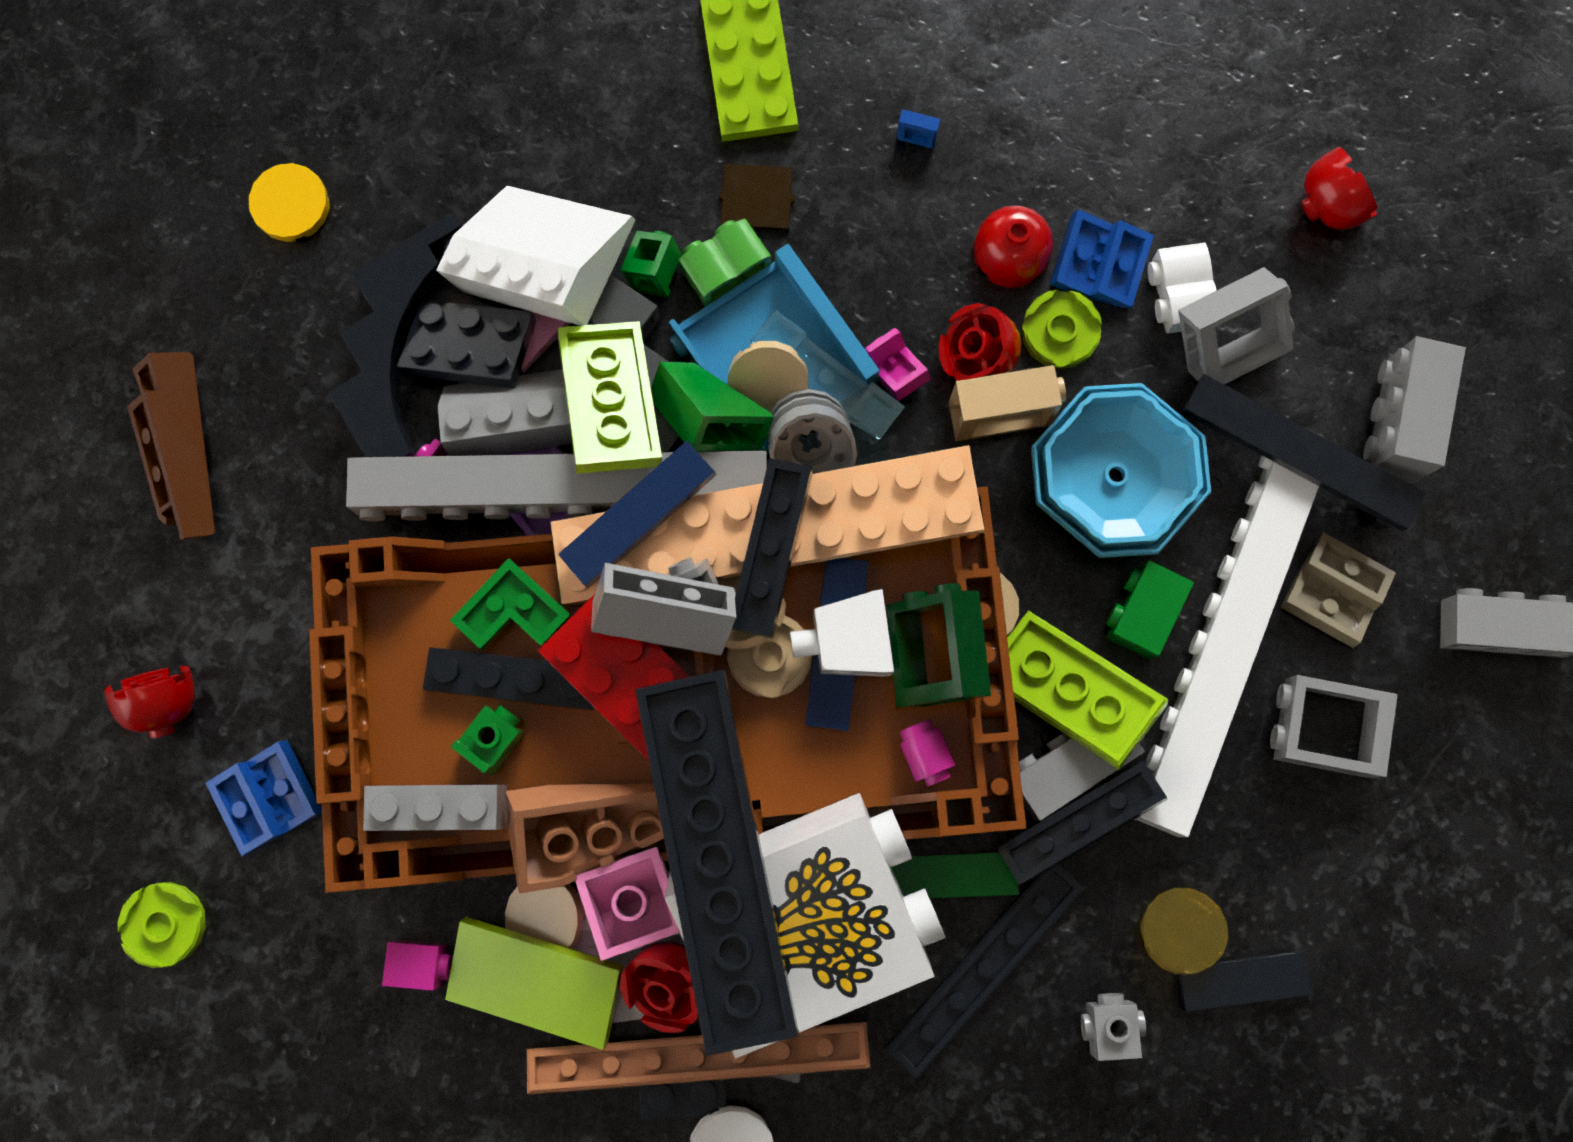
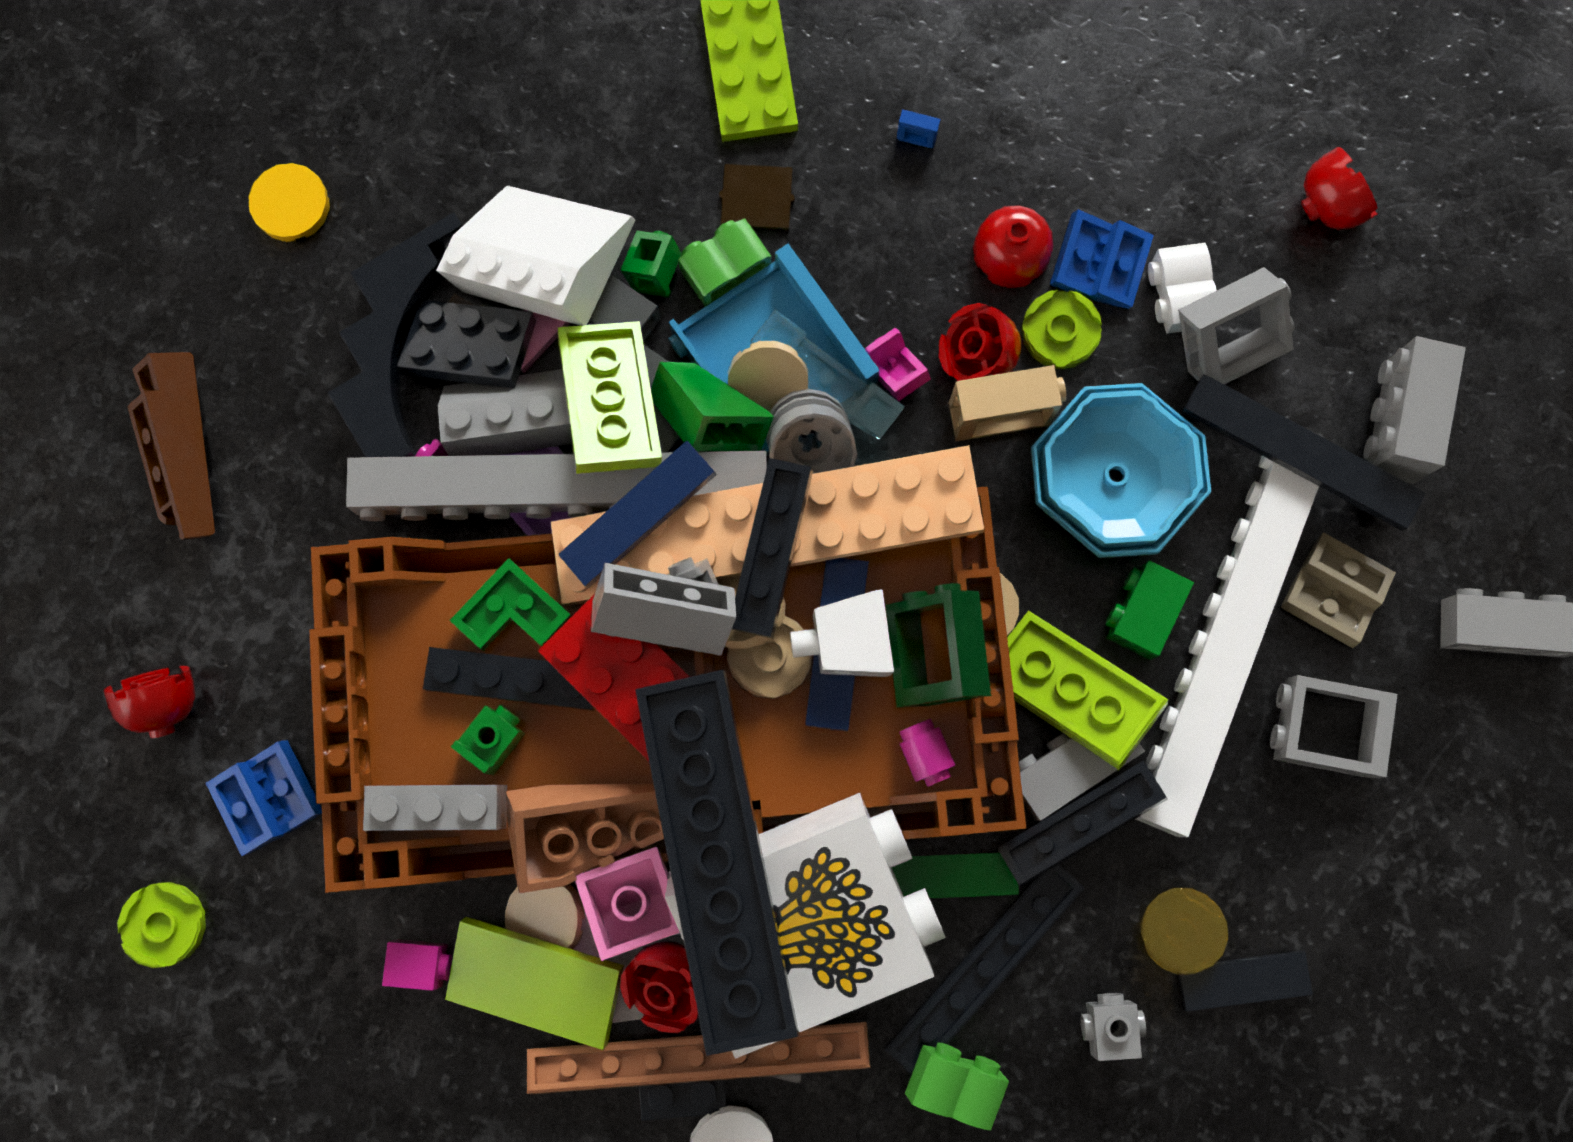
(957, 1086): none -> bright green brick

